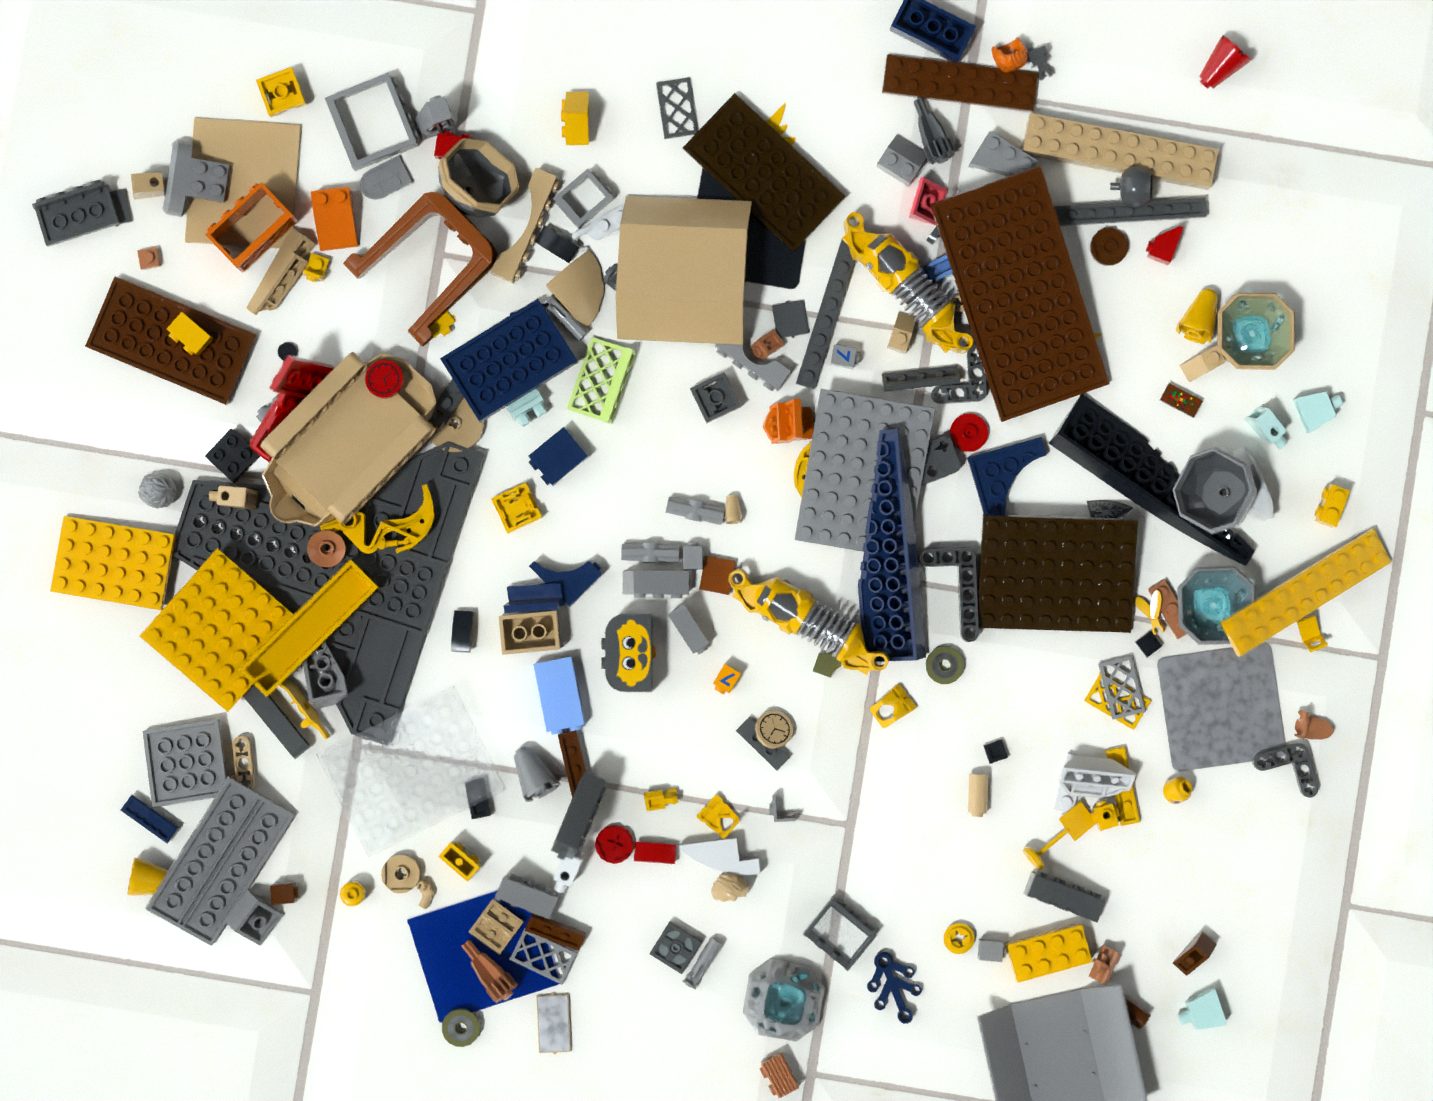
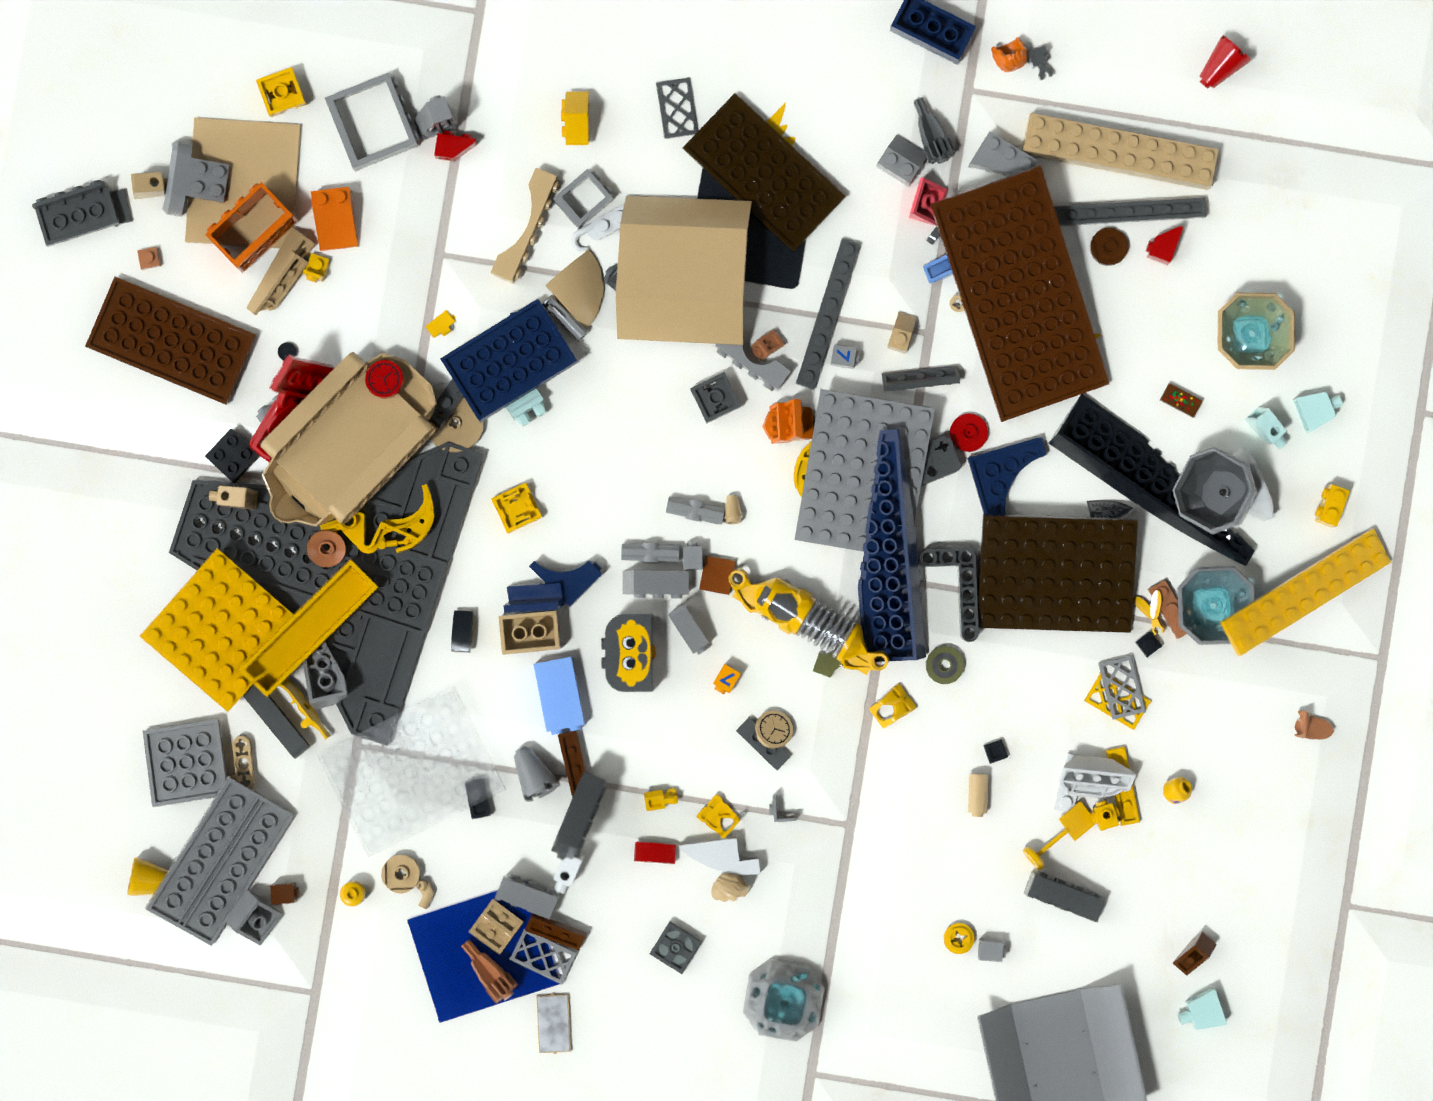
(113, 563): yellow plate -> none
(149, 819): dark blue plate -> none
(157, 490): light grey hair -> none
(190, 334): yellow brick -> none
(385, 179): light grey window -> none
(425, 207): dark orange piece -> none
(457, 1038): olive tile -> none
(460, 861): yellow brick -> none
(477, 178): rock -> none
(556, 244): black slope -> none
(557, 457): dark blue panel -> none
(614, 390): yellowish green fence -> none
(614, 844): red tile -> none
(702, 963): light grey piece -> none
(779, 1075): nougat brick -> none
(790, 319): dark grey piece -> none
(840, 933): clear window -> none
(892, 983): dark blue plant -> none
(902, 276): piece -> none
(959, 83): reddish brown plate -> none
(968, 388): dark grey beam -> none
(1048, 952): yellow brick -> none
(1104, 965): nougat hips -> none
(1135, 186): dark grey piece -> none
(1137, 1015): reddish brown brick -> none
(1200, 318): yellow cone -> none
(1202, 364): tan slope -> none
(1220, 707): flat silver piece -> none
(1296, 762): dark grey beam -> none
(1310, 633): yellow bracket -> none

